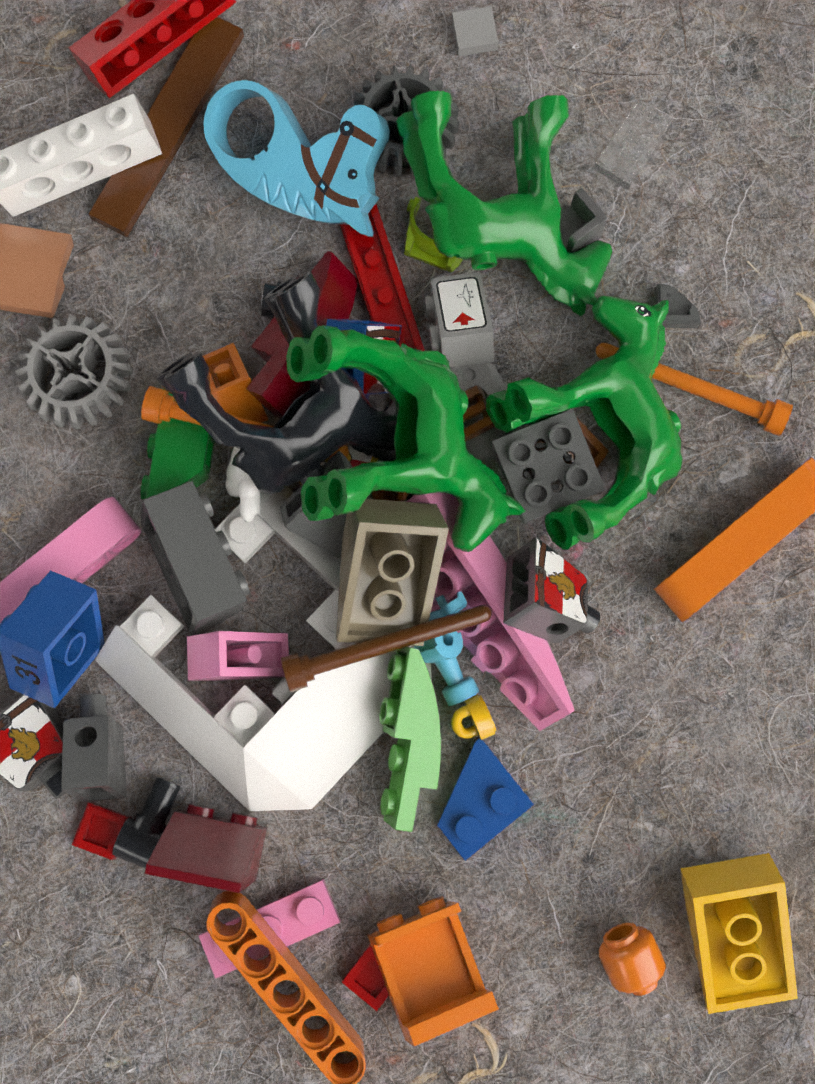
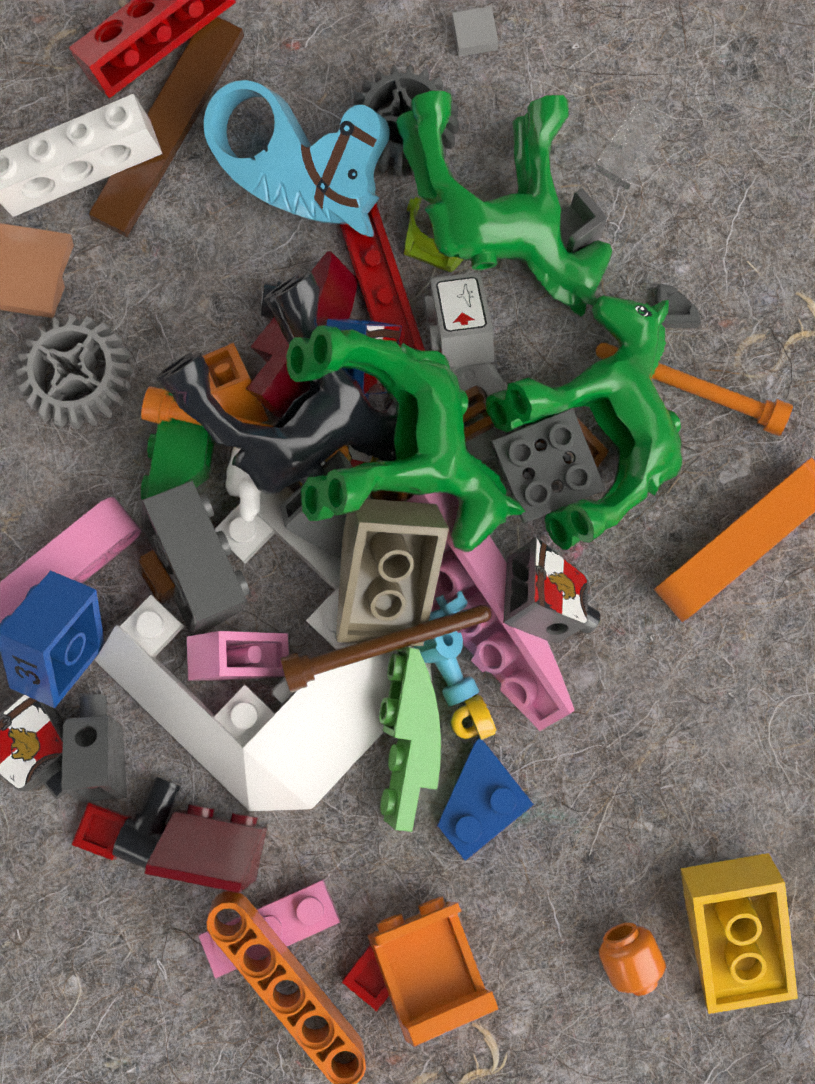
(156, 577): none -> reddish brown tile

